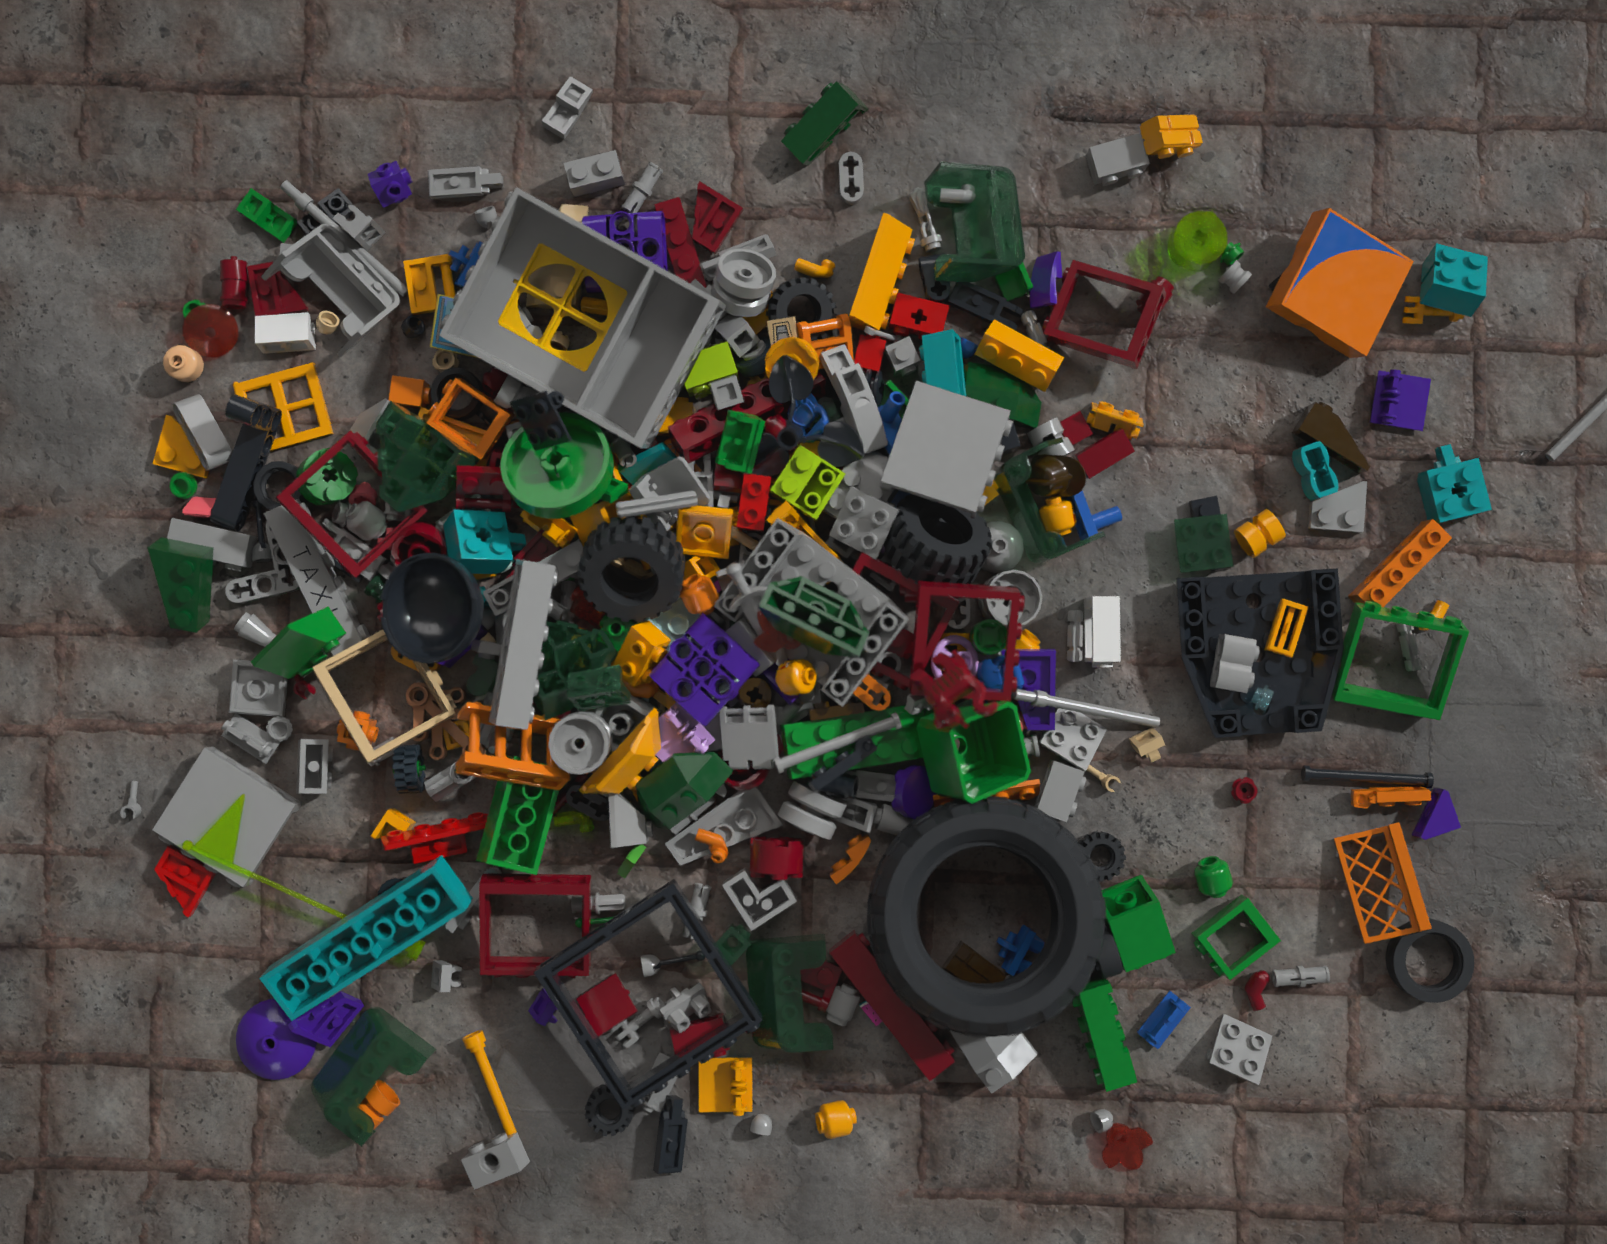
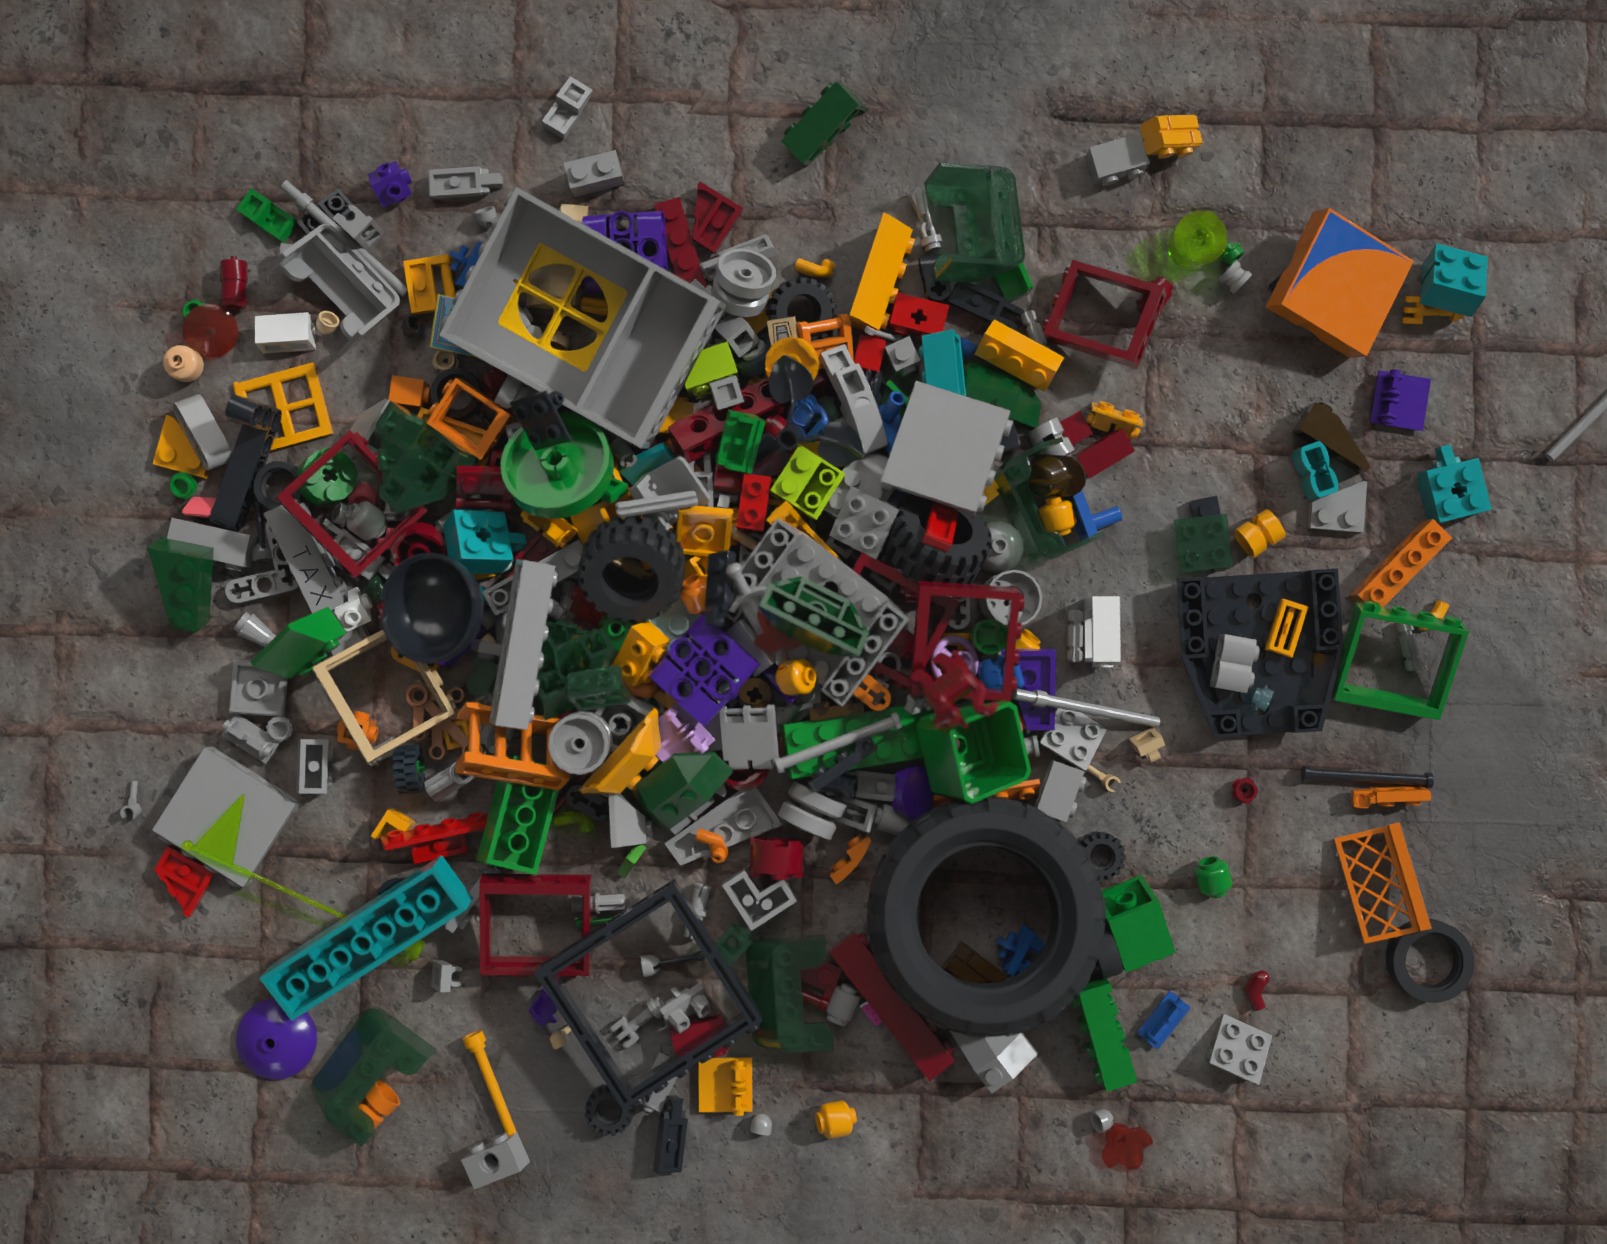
(273, 295): dark red wing -> none
(301, 686): dark red hand -> none
(327, 1019): dark purple wing -> none
(355, 611): none -> white bracket
(557, 1037): none -> tan hand
(607, 1005): dark red piece -> none
(642, 188): light grey pin -> none
(718, 588): none -> black hinge
(845, 178): light grey beam -> none
(940, 527): none -> red tile
(963, 195): light grey arm -> none
(1044, 276): dark purple slope -> none
(1243, 905): green window -> none
(1300, 976): light grey pin -> none
(1437, 816): dark purple slope -> none

